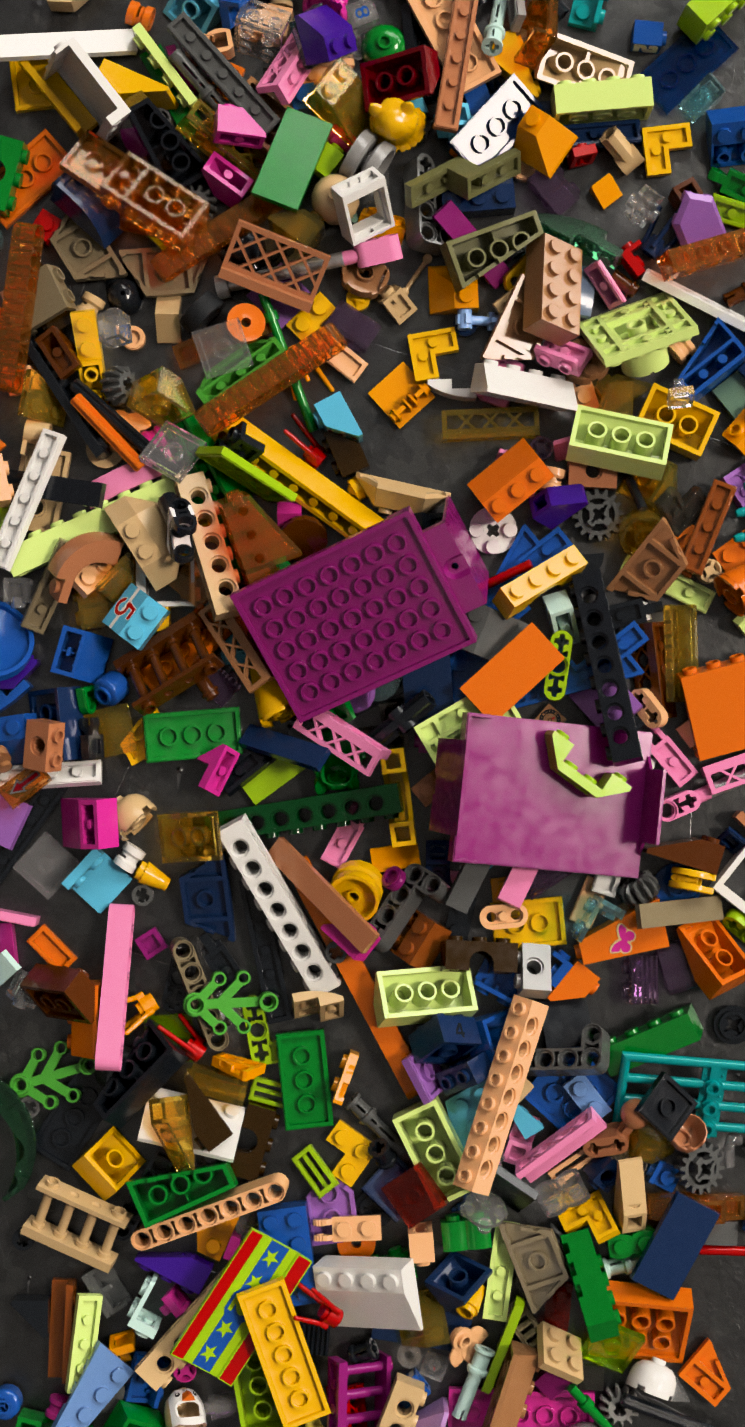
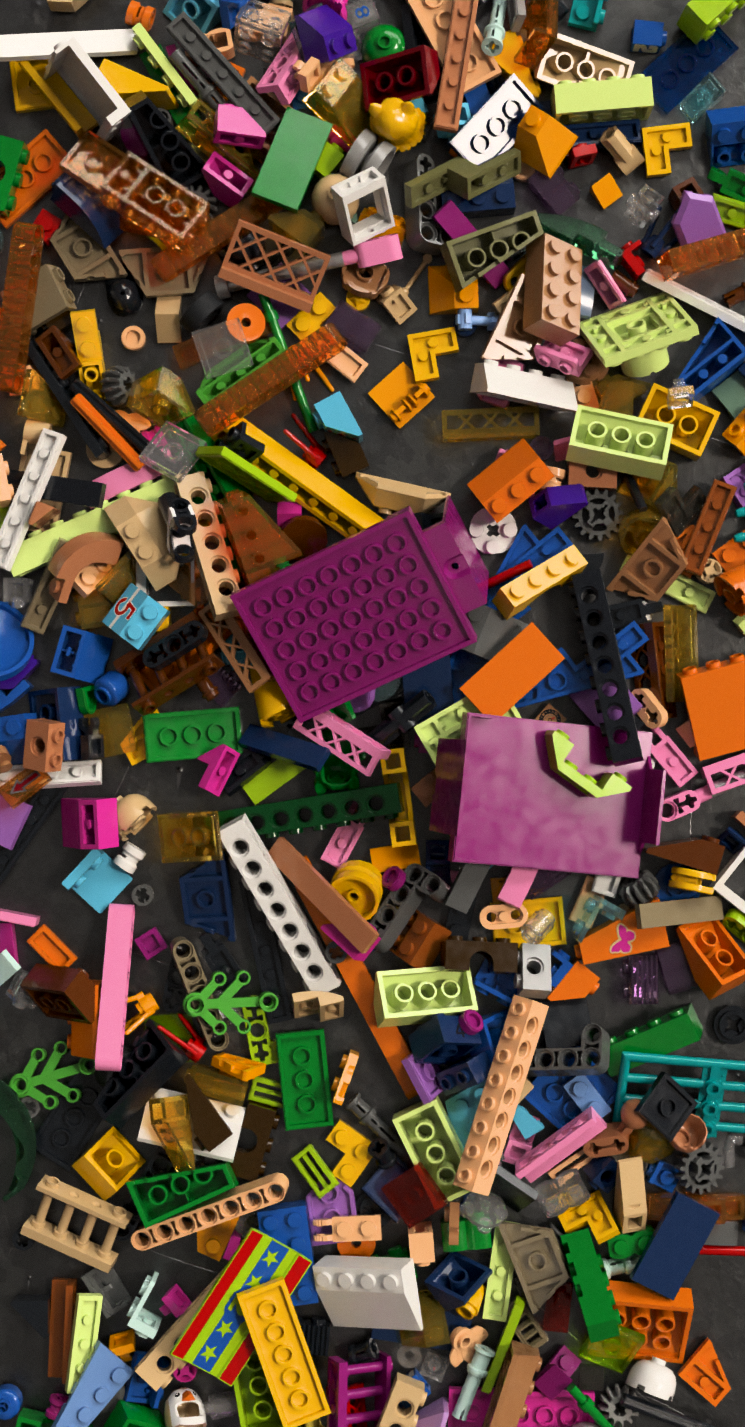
(42, 514): none -> nougat slope
(46, 865): clear plate -> none
(91, 301): tan wheel -> none
(114, 328): clear brick -> none
(151, 876): yellow cone -> none
(183, 1268): dark purple slope -> none
(187, 630): none -> black beam
(307, 73): none -> light nougat tile
(328, 1312): red plant -> none
(355, 489): yellow tile -> none
(444, 388): white slope -> none
(452, 1216): none -> medium nougat plate
(471, 1022): none -> magenta tile
(537, 926): none -> clear brick
(559, 1353): tan plate -> none
(561, 616): light aqua slope -> none
(561, 684): lime beam -> none
(680, 1393): clear slope -> none
(681, 351): light nougat wheel -> none

